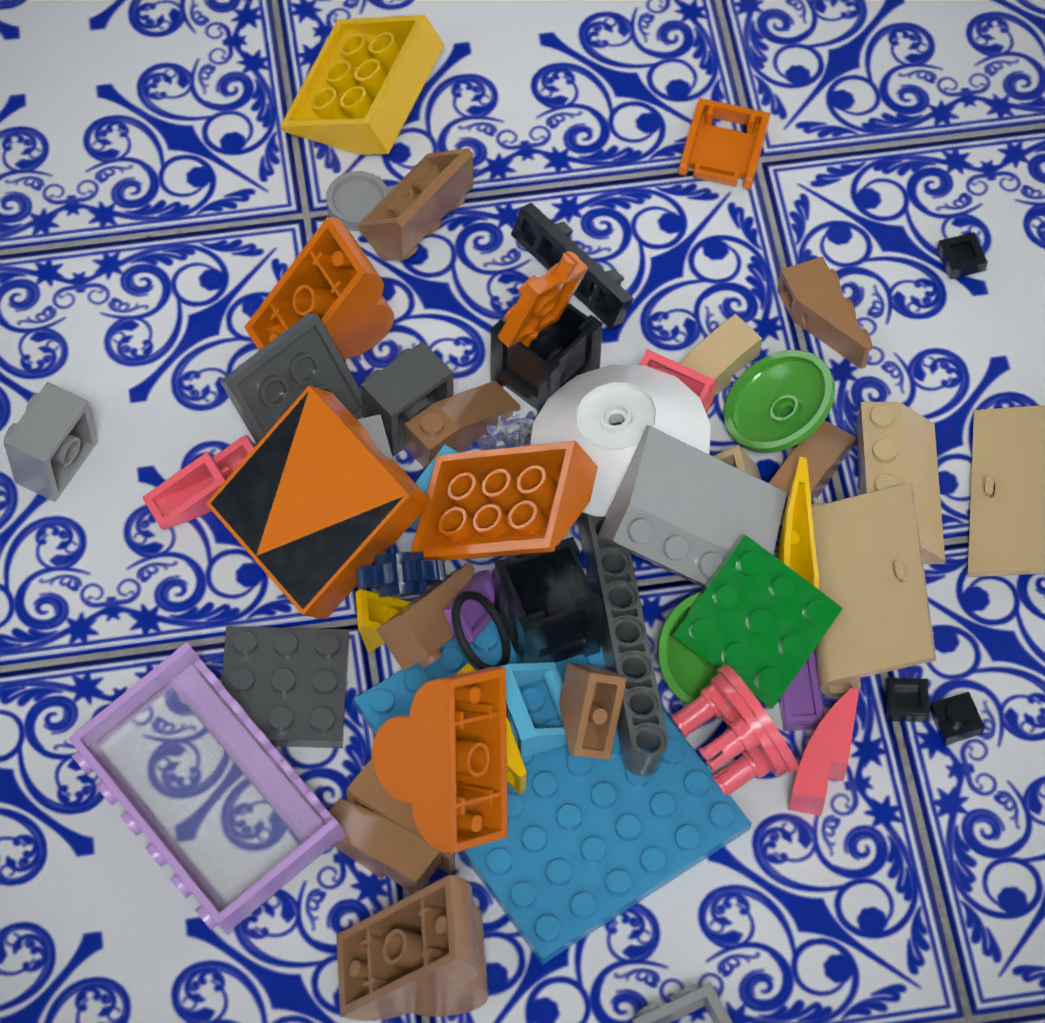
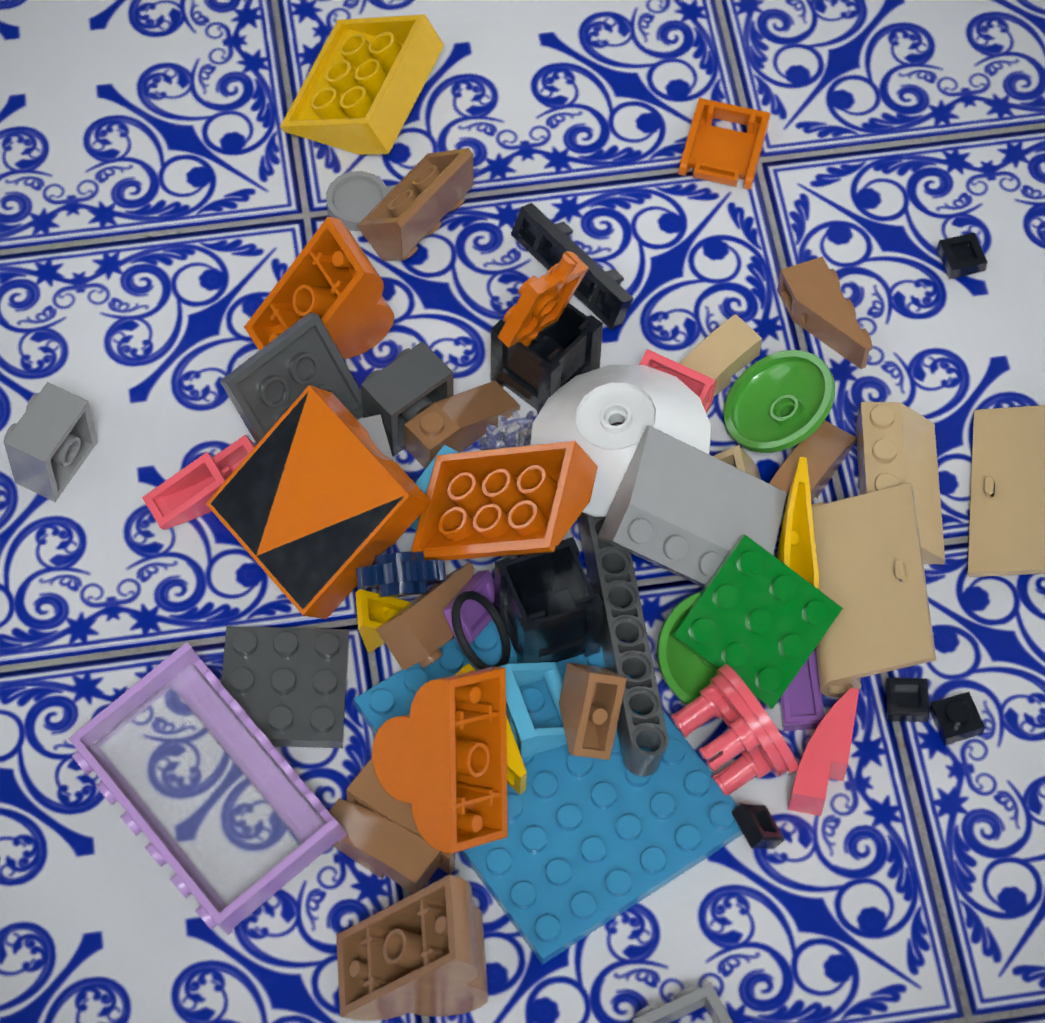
(758, 826): none -> black tile

